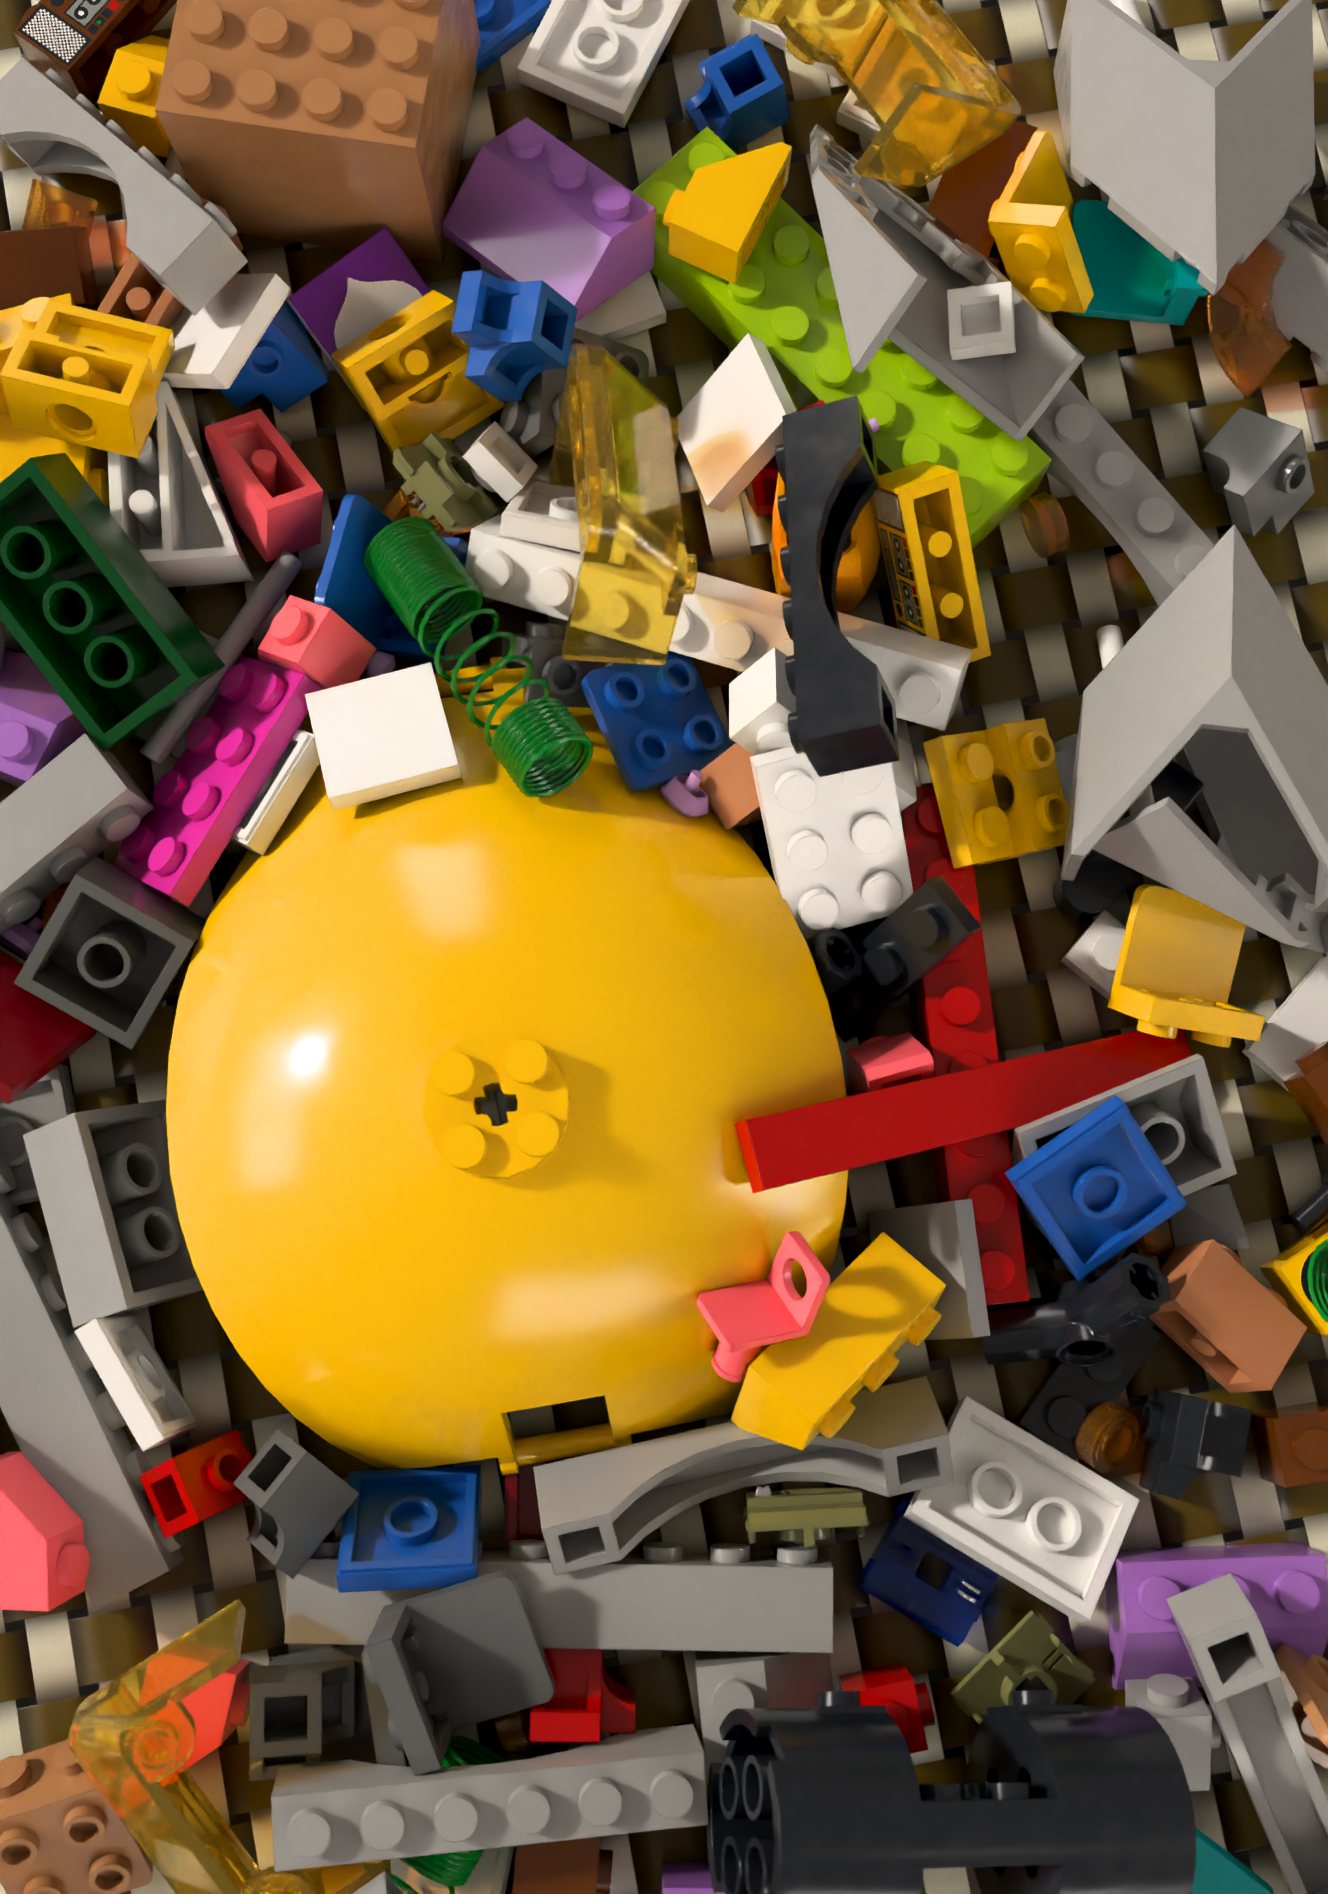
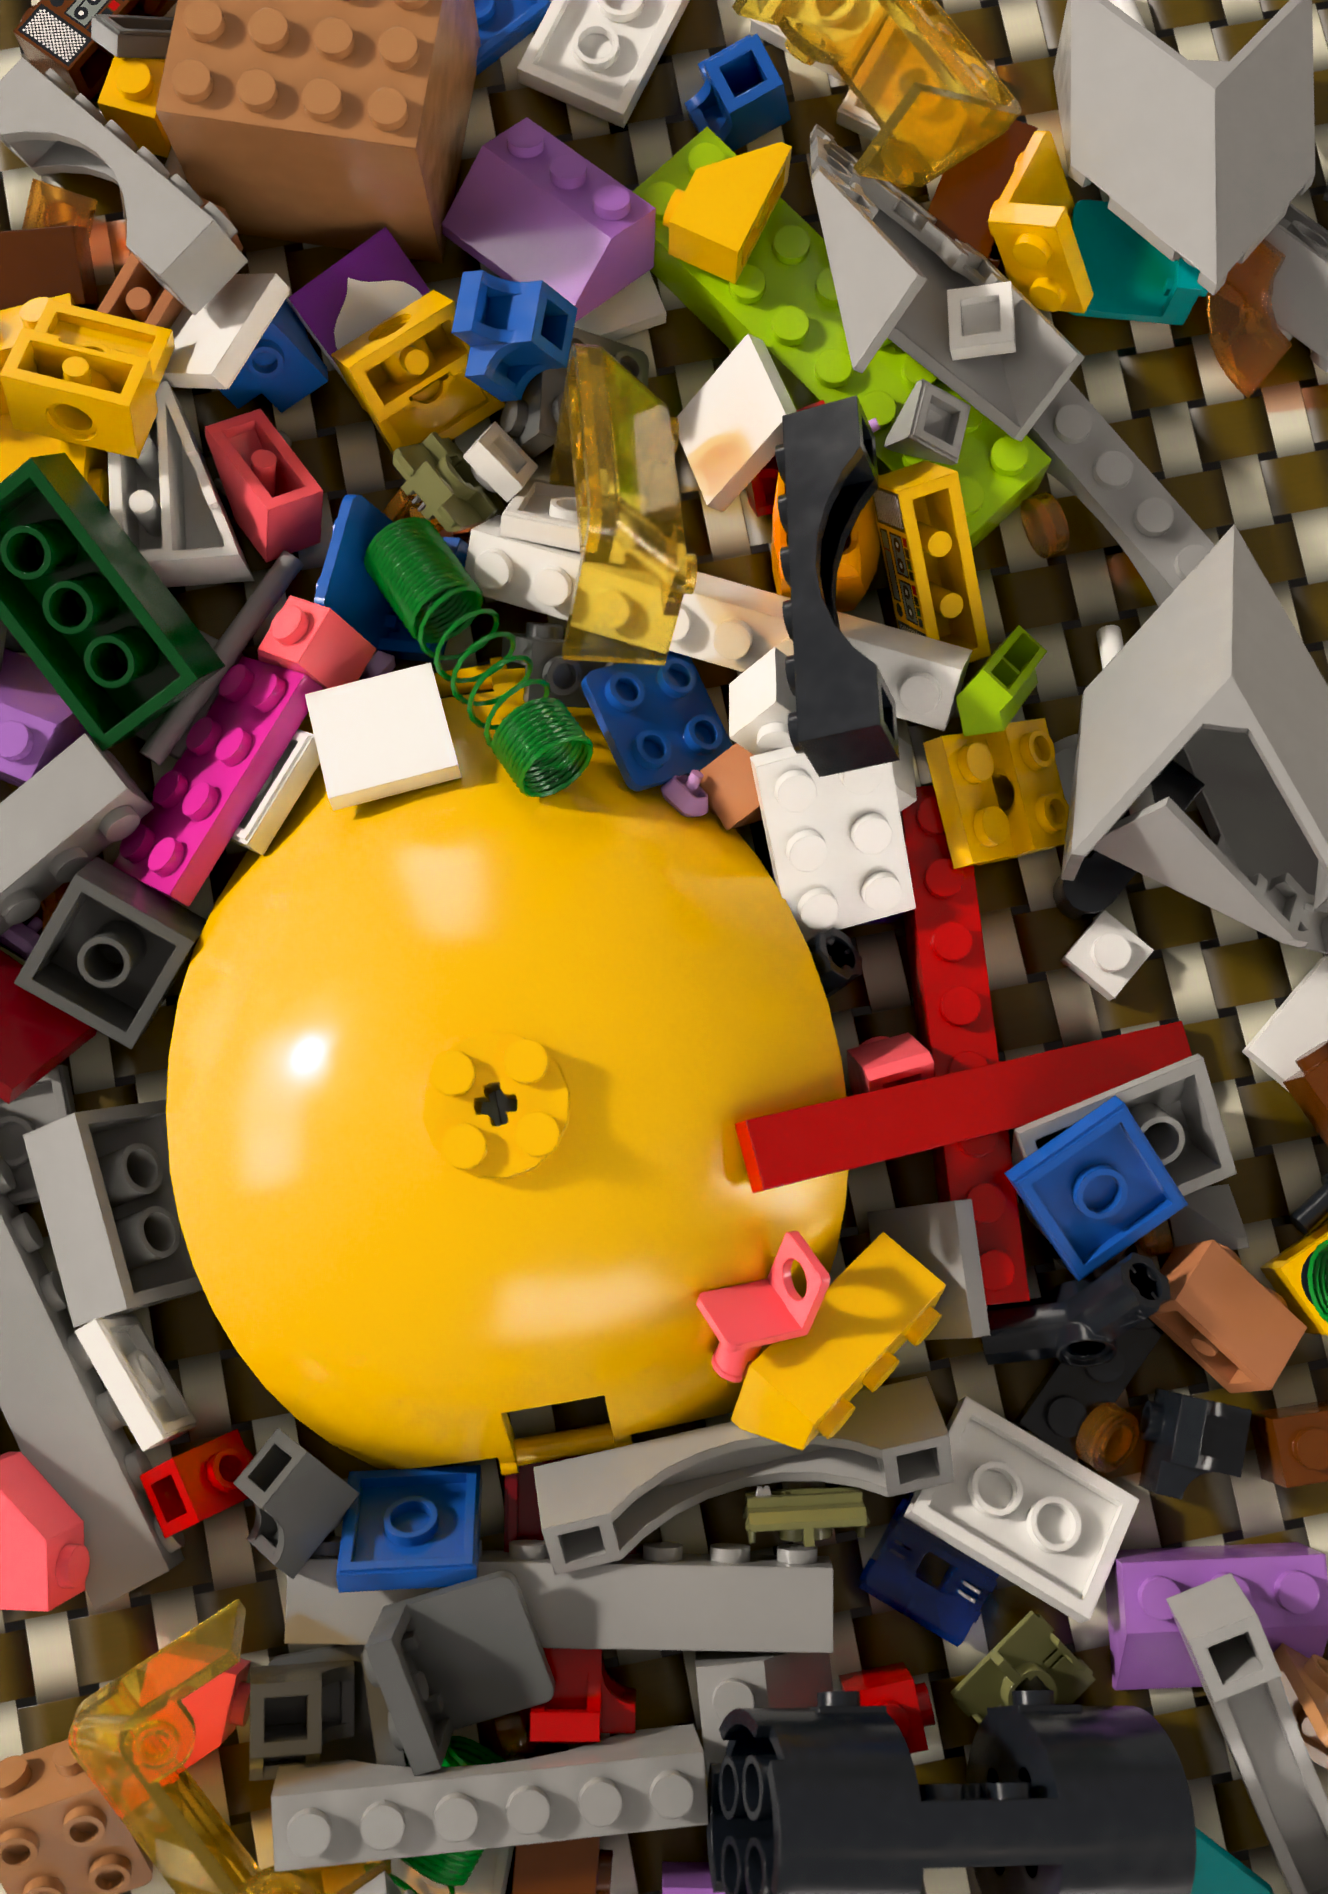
(132, 35): none -> dark grey tile
(901, 955): black plate -> none
(930, 425): none -> light grey slope
(1000, 685): none -> lime piece
(1181, 969): yellow bracket -> none
(1184, 1717): light grey brick -> none
(1259, 471): dark grey brick -> none

